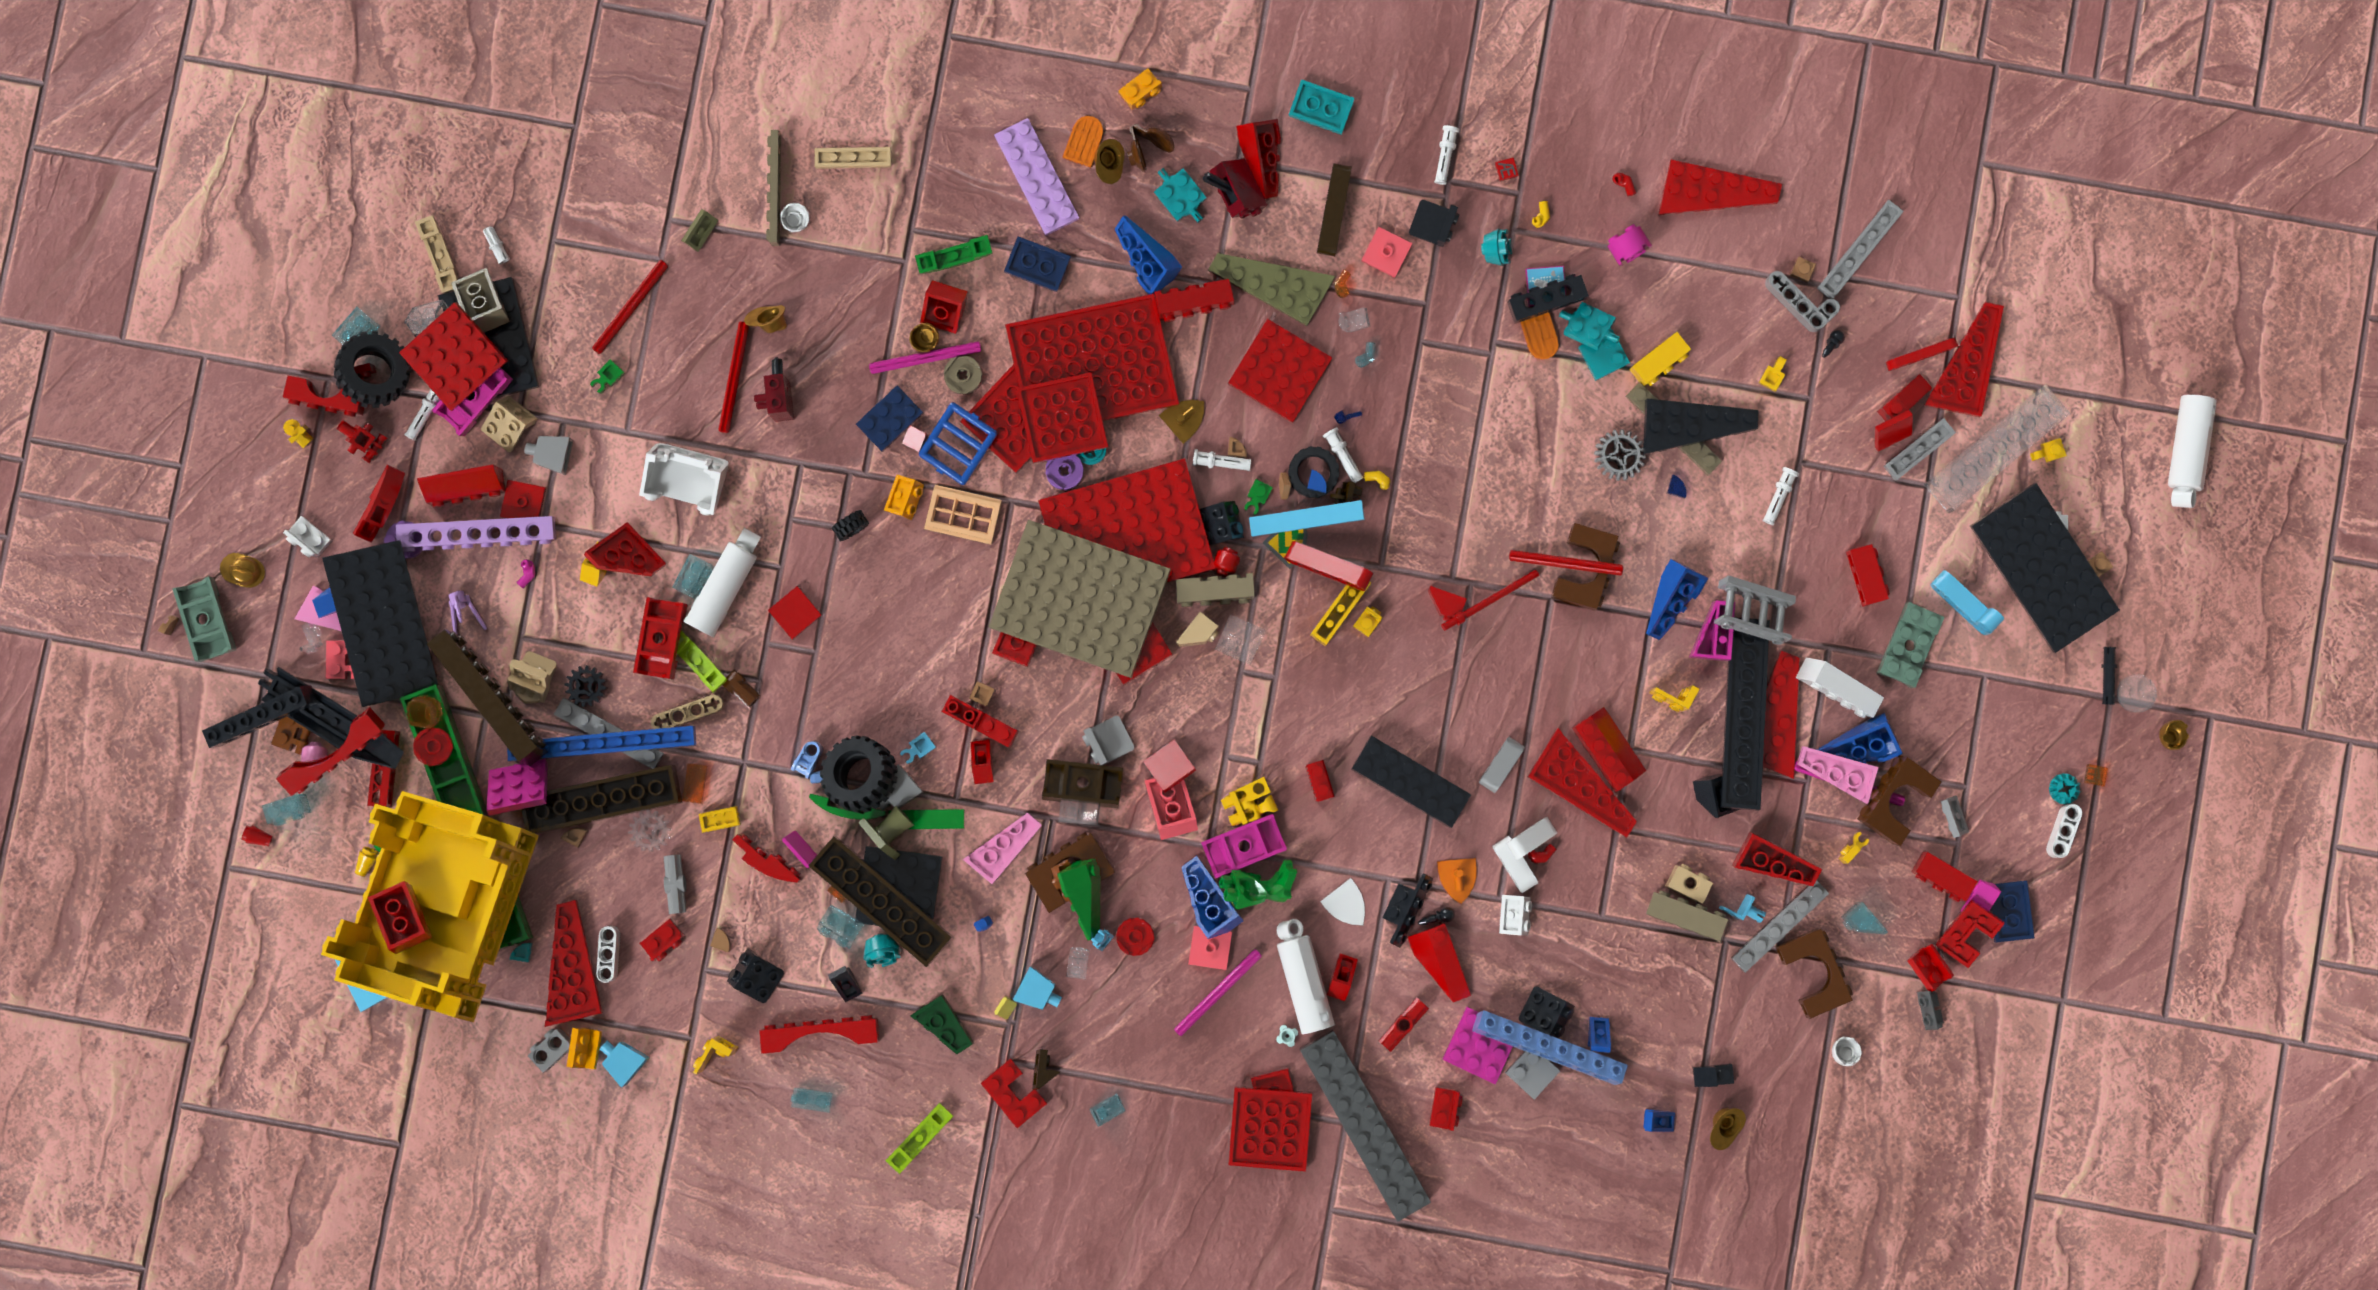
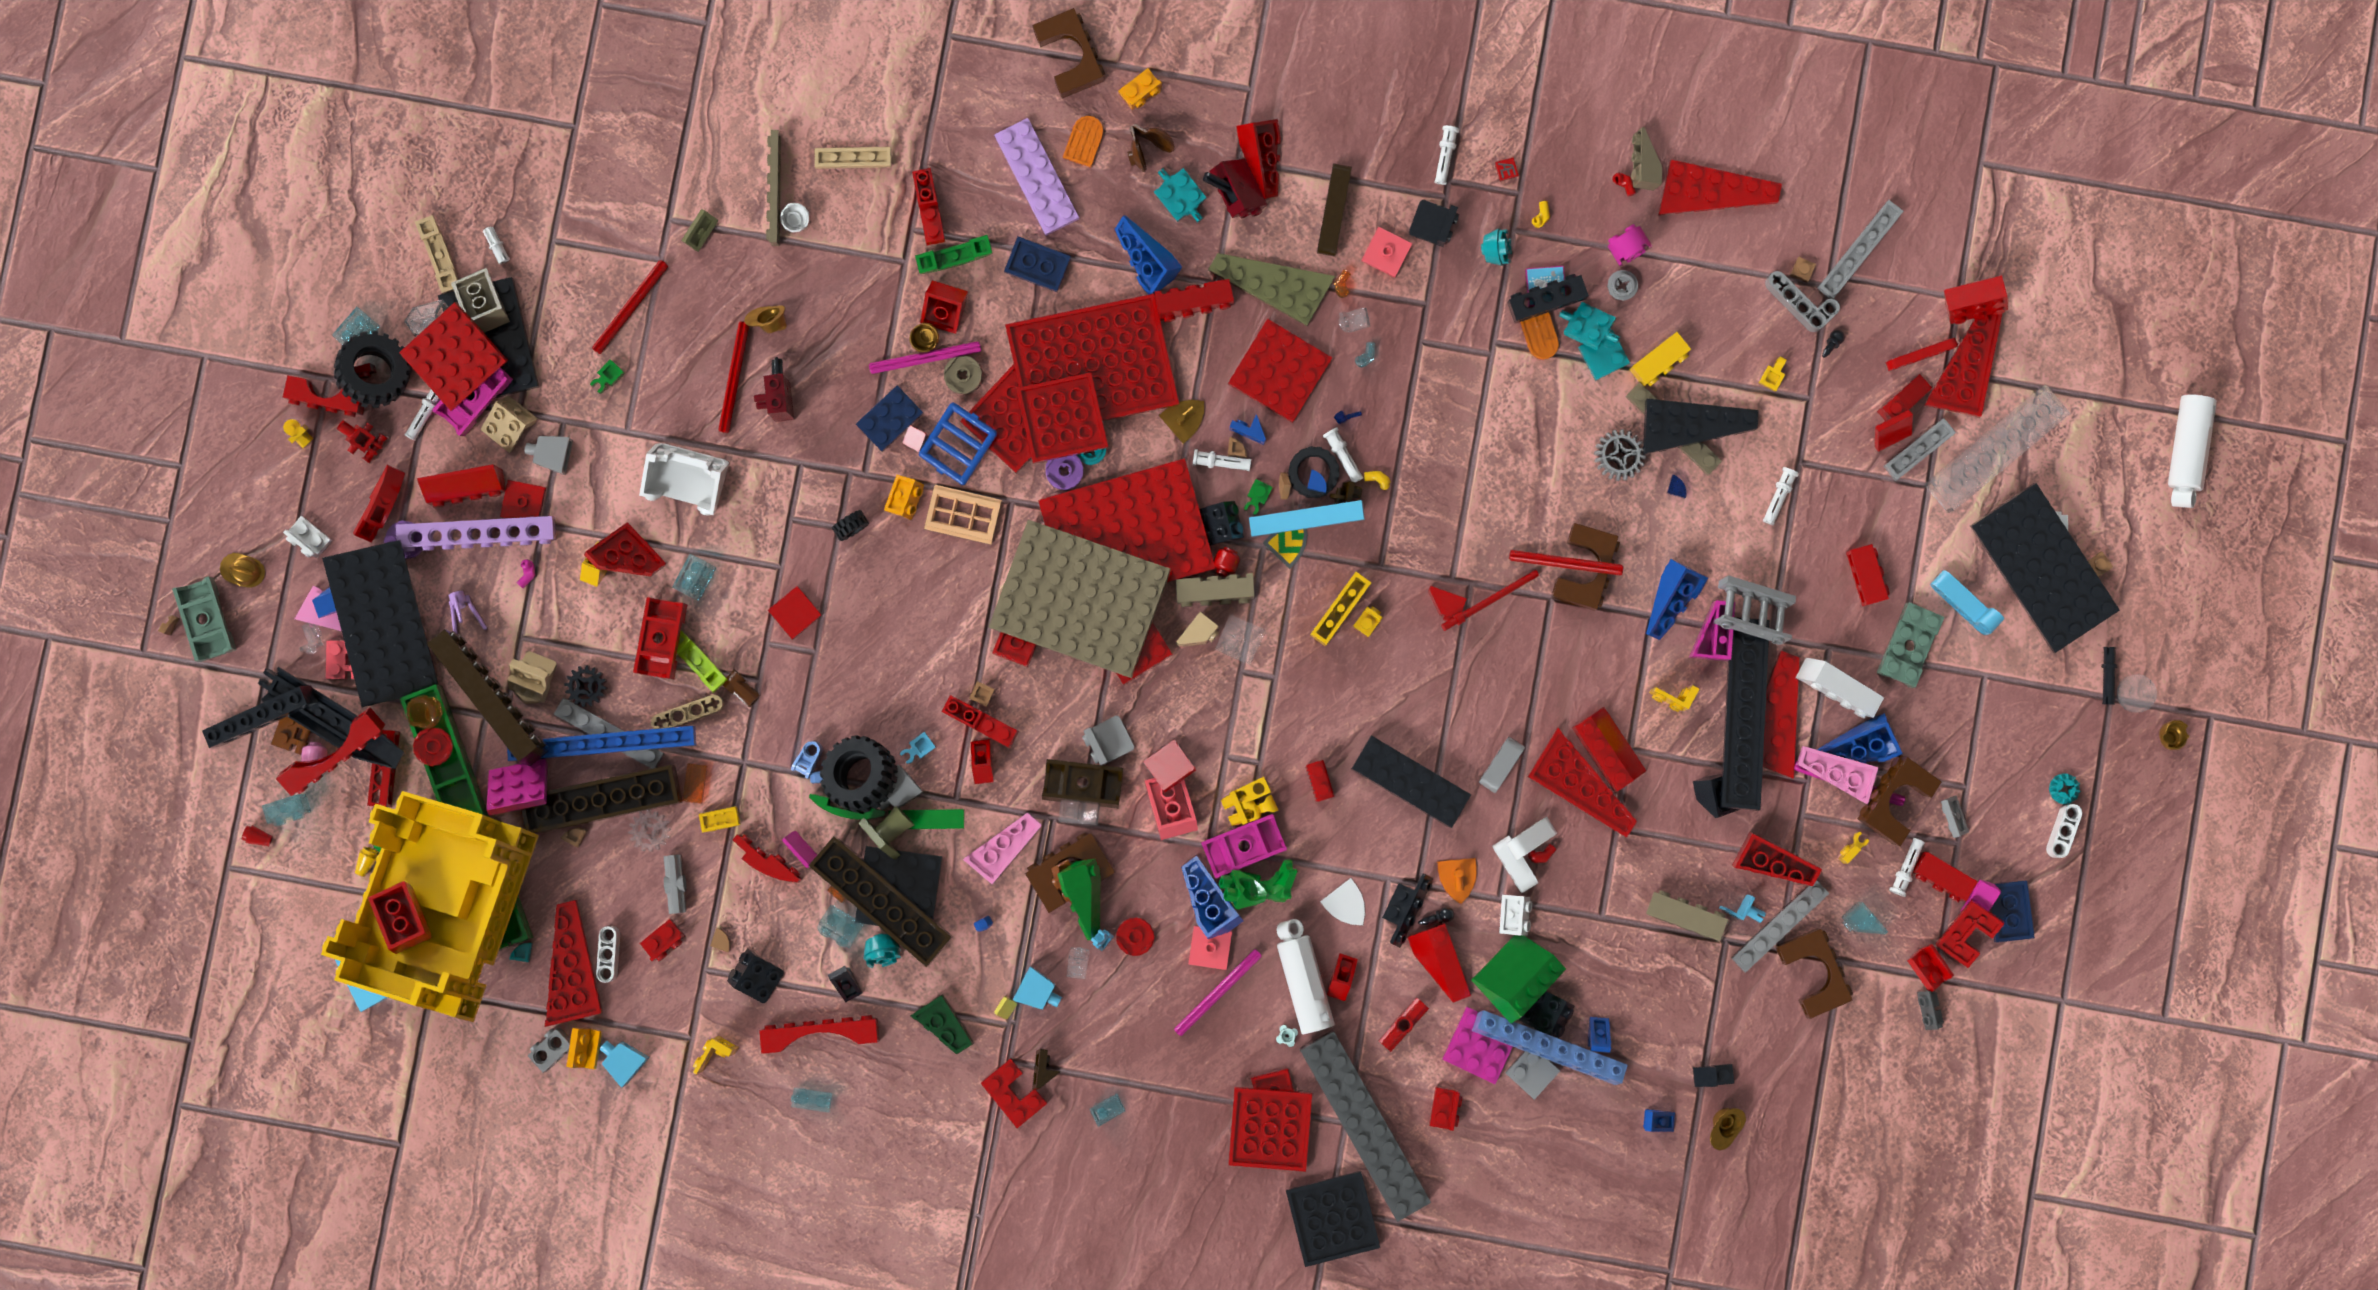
(723, 584): white piece -> none
(919, 1138): lime slope -> none
(928, 206): none -> red slope
(1068, 26): none -> reddish brown arch
(1109, 161): pearl gold piece -> none
(1254, 432): none -> blue slope
(1321, 107): teal plate -> none
(1328, 566): beam -> none
(1333, 1218): none -> black plate
(1518, 976): none -> green slope
(1623, 276): none -> light grey gear
(1646, 164): none -> dark tan slope
(1701, 884): tan brick -> none
(1846, 1051): white hair -> none
(1916, 845): none -> white pin
(1976, 300): none -> red brick
(2050, 450): yellow plate -> none
(2095, 775): clear orange tile -> none

